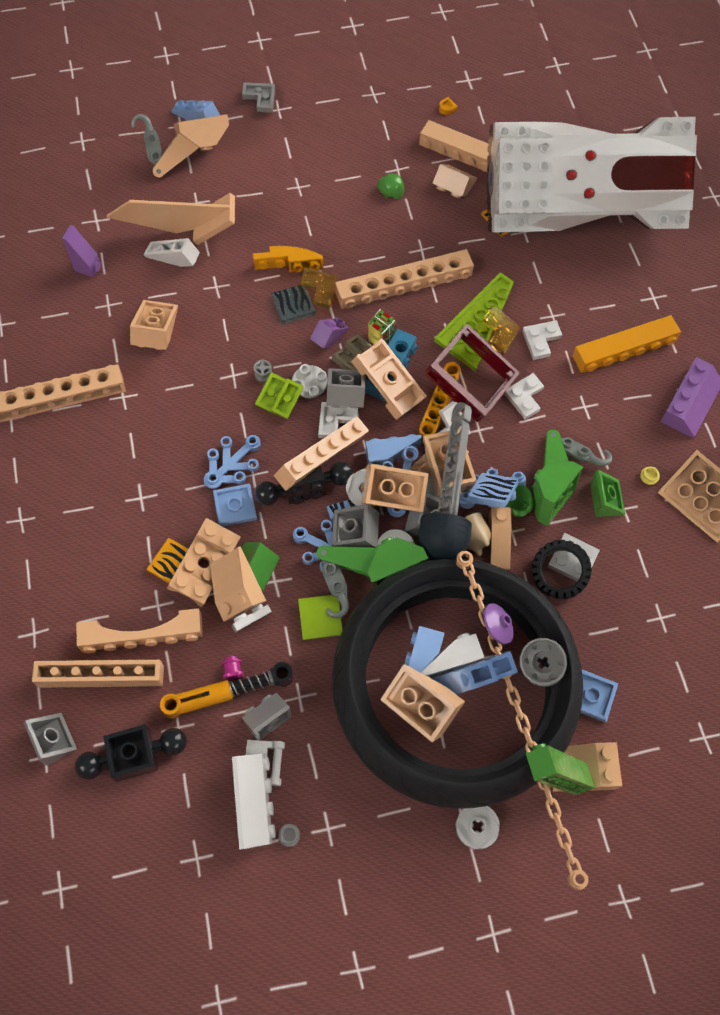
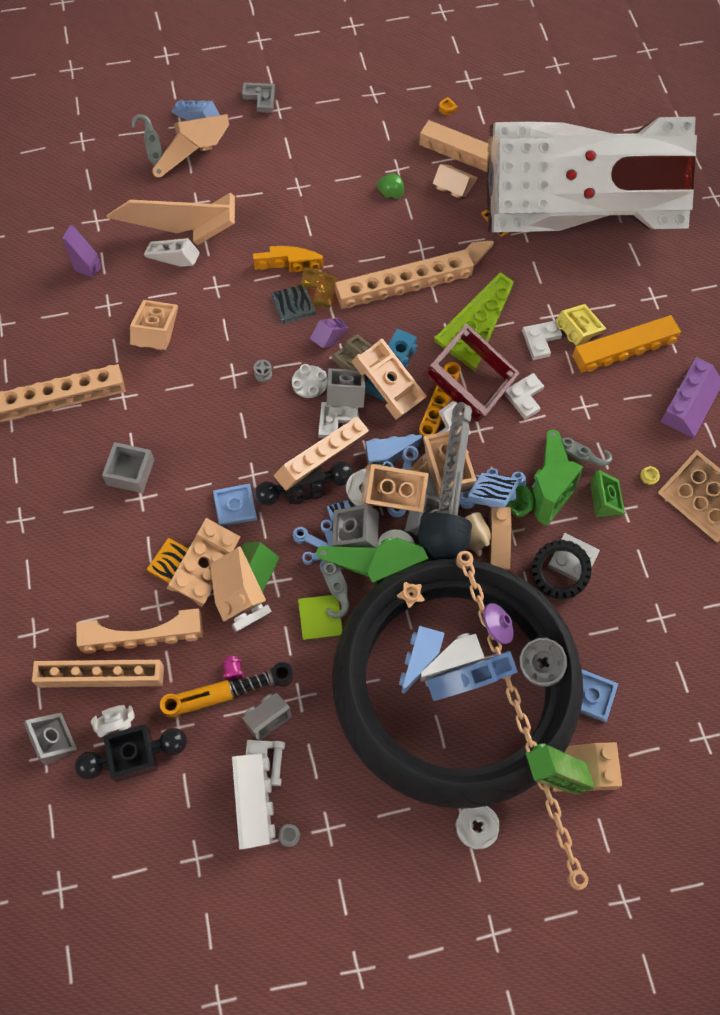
(113, 719): none -> white plate
(128, 467): none -> light grey piece
(230, 463): light blue plant -> none
(279, 395): lime slope -> none
(381, 327): piece -> none
(411, 588): none -> light nougat plate
(422, 702): light nougat slope -> none
(478, 250): none -> light nougat tile
(504, 327): clear yellow plate -> none
(579, 324): none -> light yellow plate

